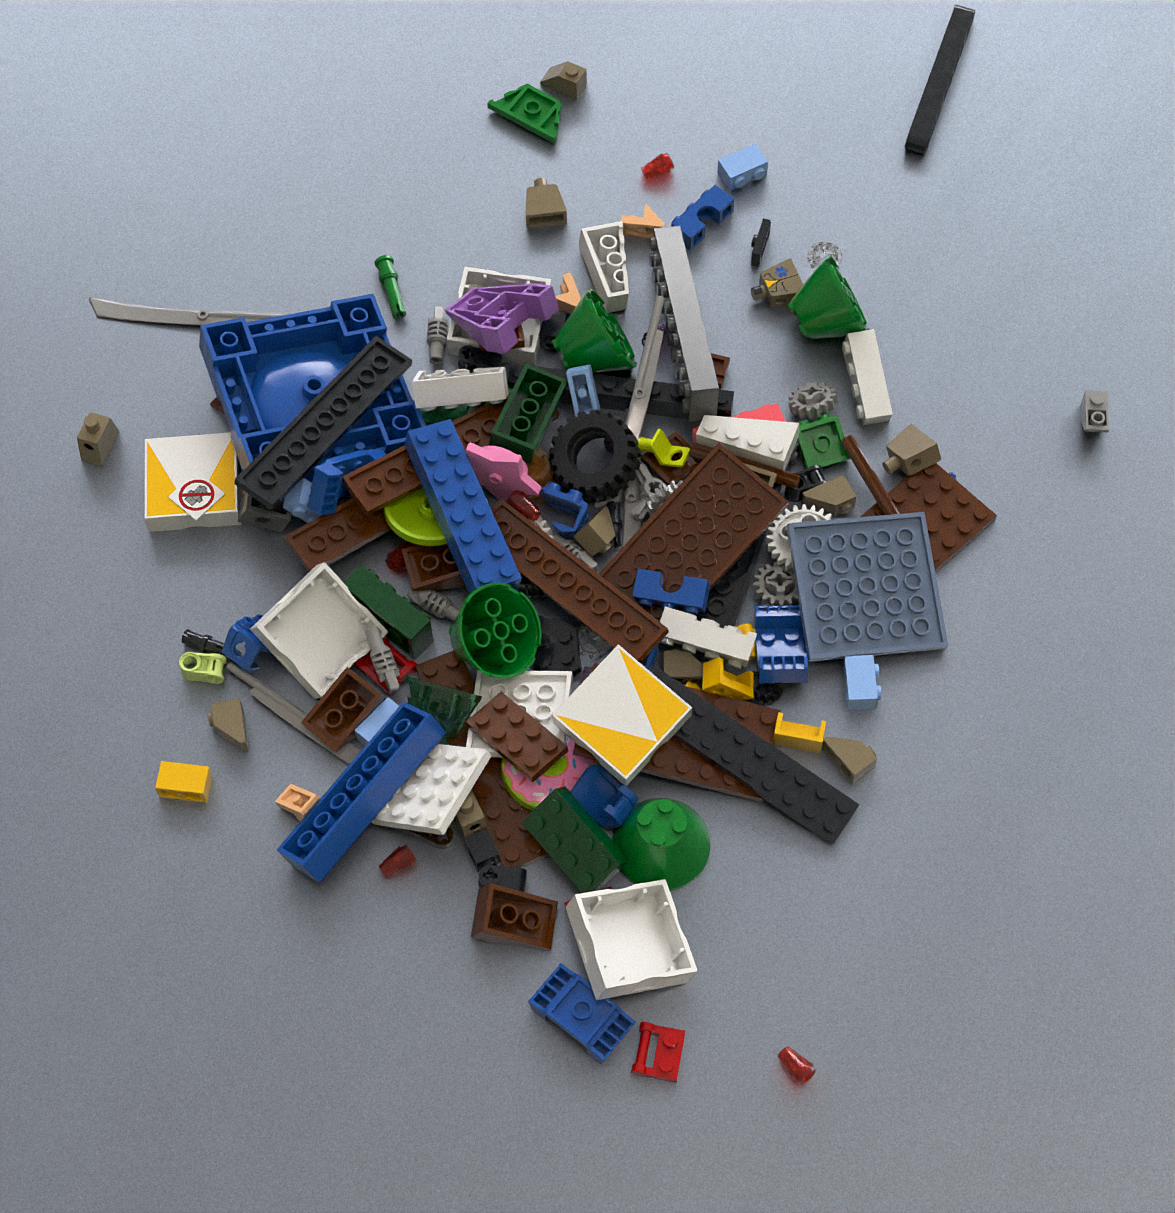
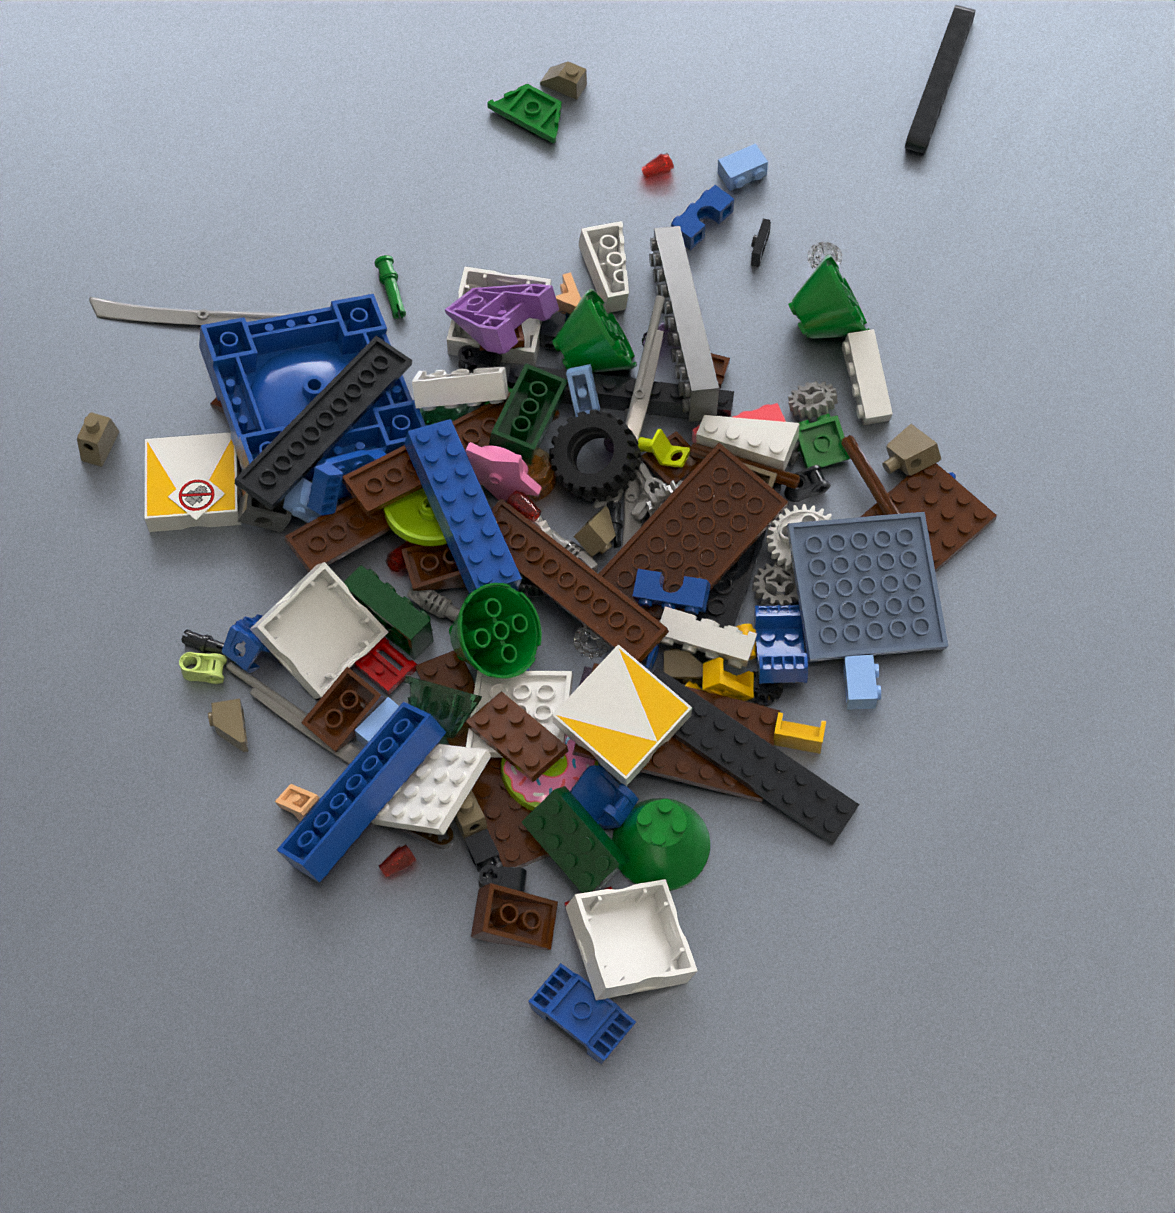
(184, 781): yellow panel -> none
(382, 659): light grey hinge -> none
(437, 336): light grey hinge -> none
(544, 205): dark tan torso -> none
(558, 647): black wing -> none
(570, 502): blue piece -> none
(641, 227): light nougat slope -> none
(667, 1052): red plate -> none
(778, 284): dark tan torso -> none
(797, 1066): clear red cone -> none
(833, 496): dark tan slope -> none
(850, 757): dark tan slope -> none
(1095, 411): light grey slope -> none

